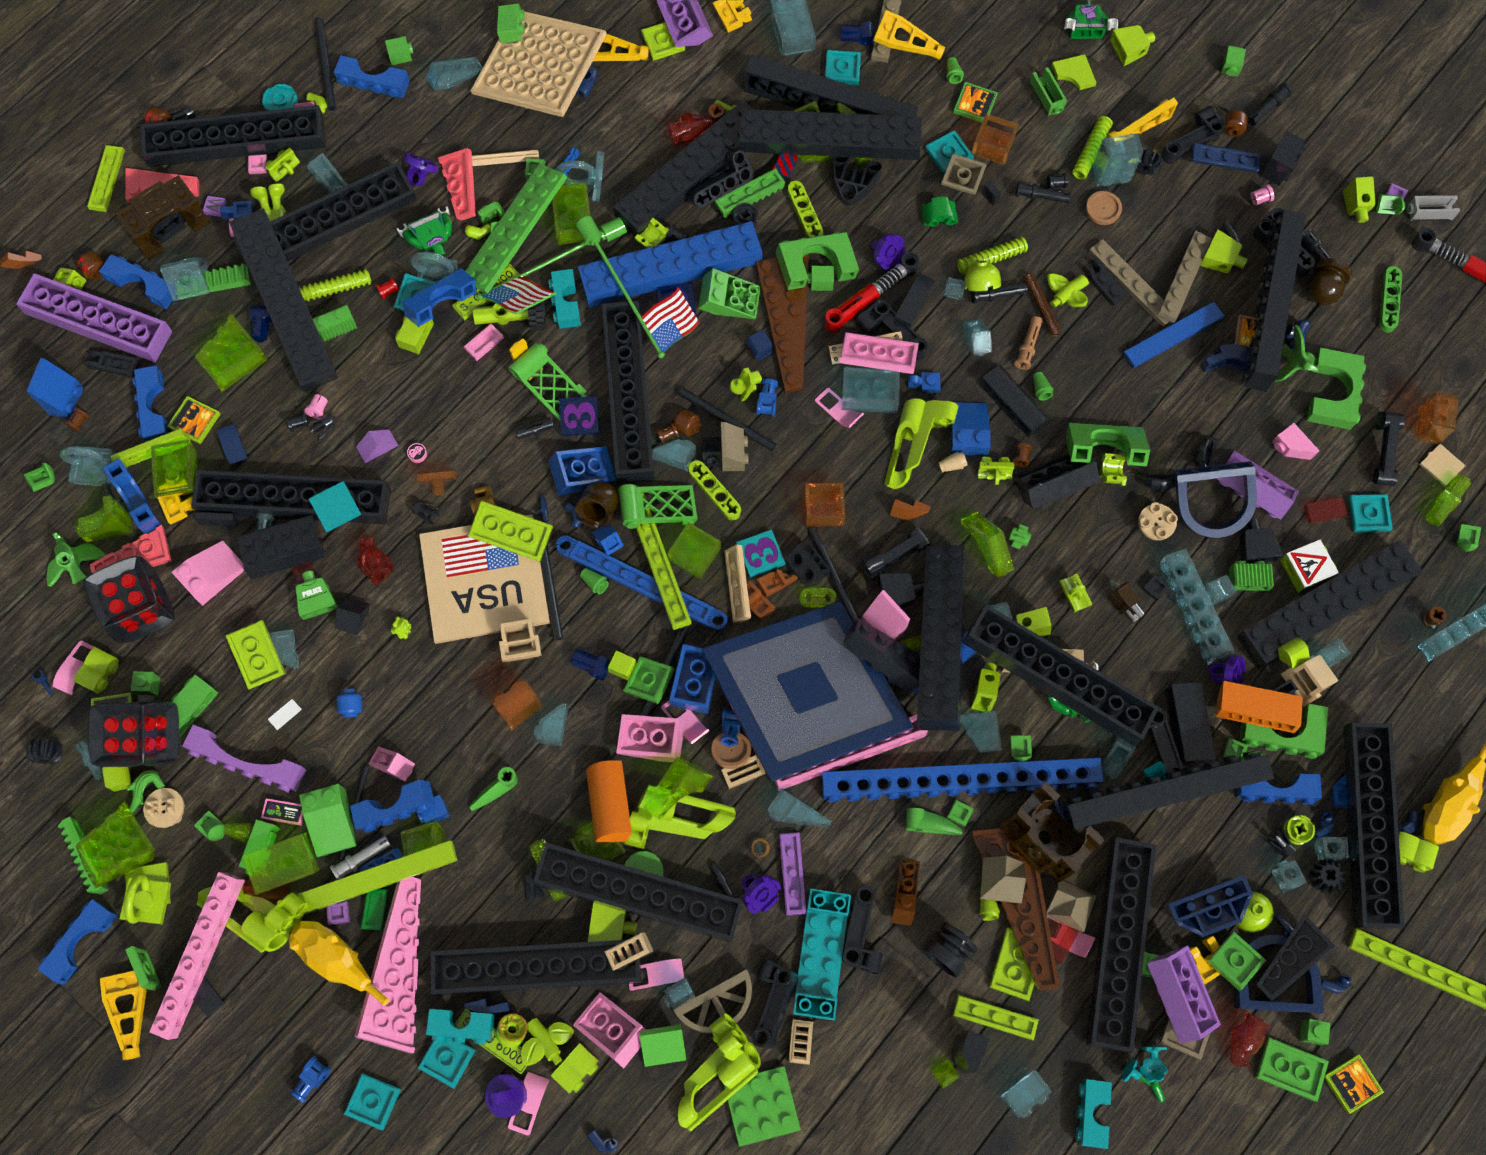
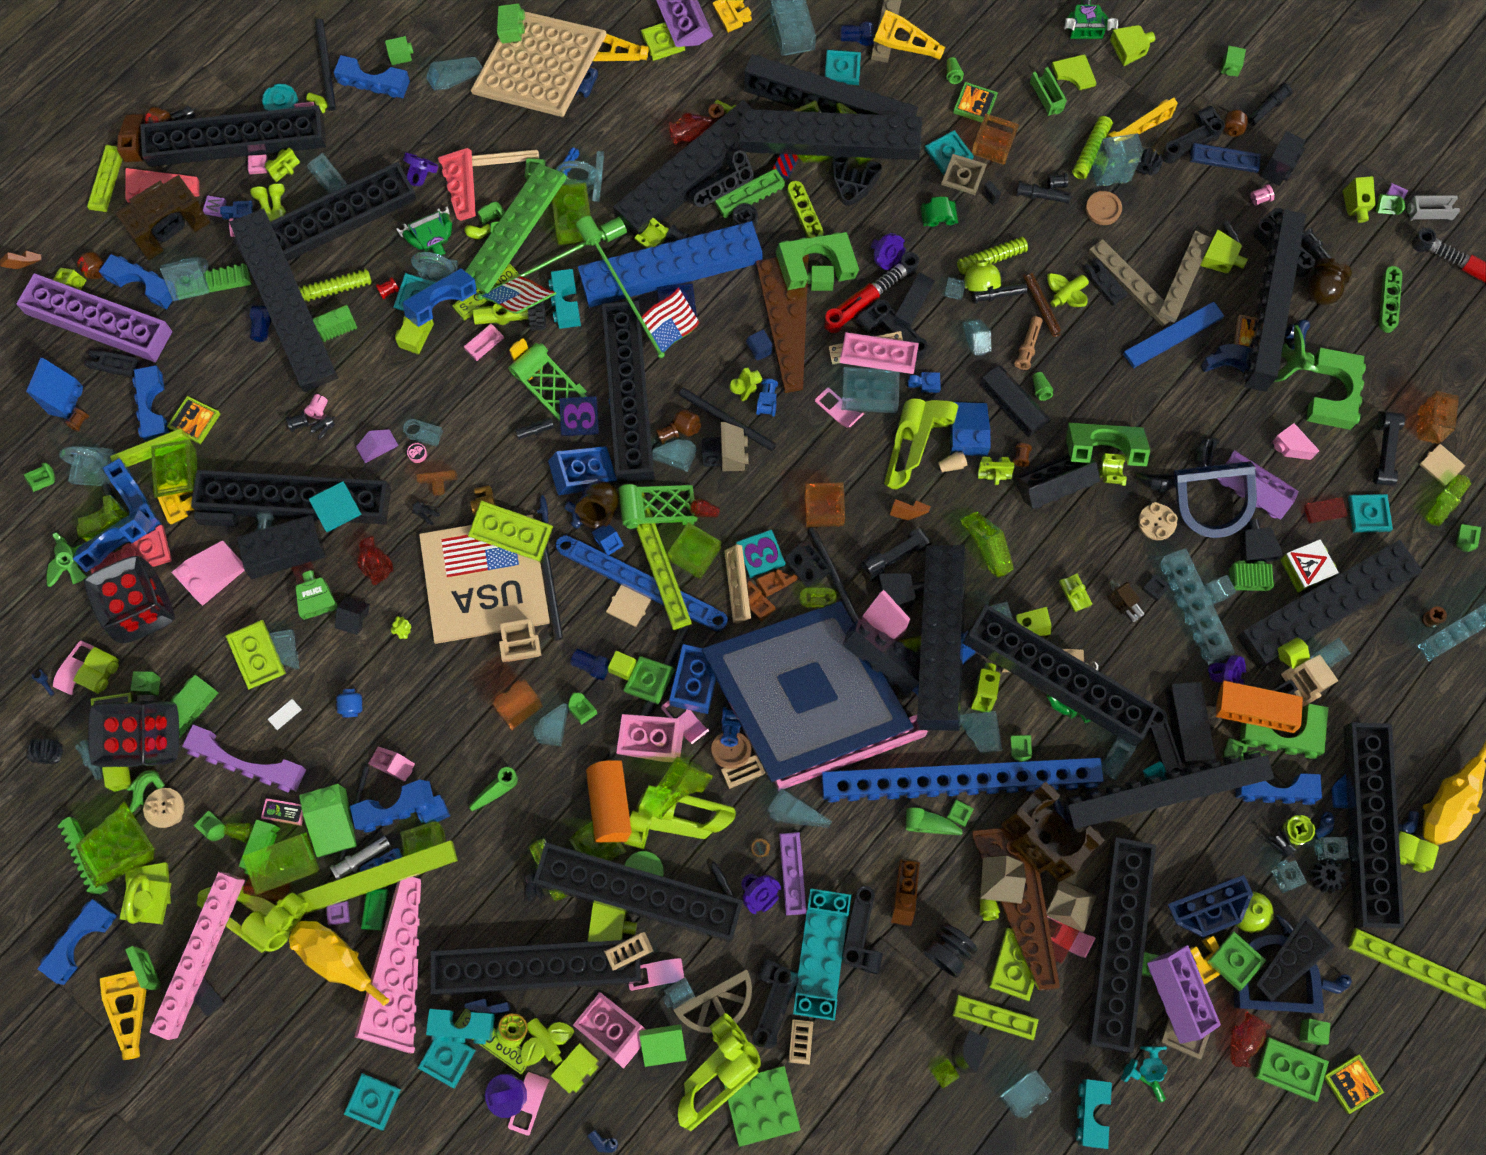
(98, 548): none -> blue arch
(130, 138): none -> reddish brown slope
(230, 354): clear neon green wedge -> none
(232, 444): dark blue slope -> none
(310, 1078): blue connector -> none
(427, 433): none -> clear light blue piece
(581, 708): none -> bright green plate
(595, 581): bright green cone -> none
(628, 606): none -> tan piece
(702, 508): none -> clear red cone
(714, 490): lime beam -> none
(728, 295): bright green slope -> none
(1019, 536): bright green gear -> none

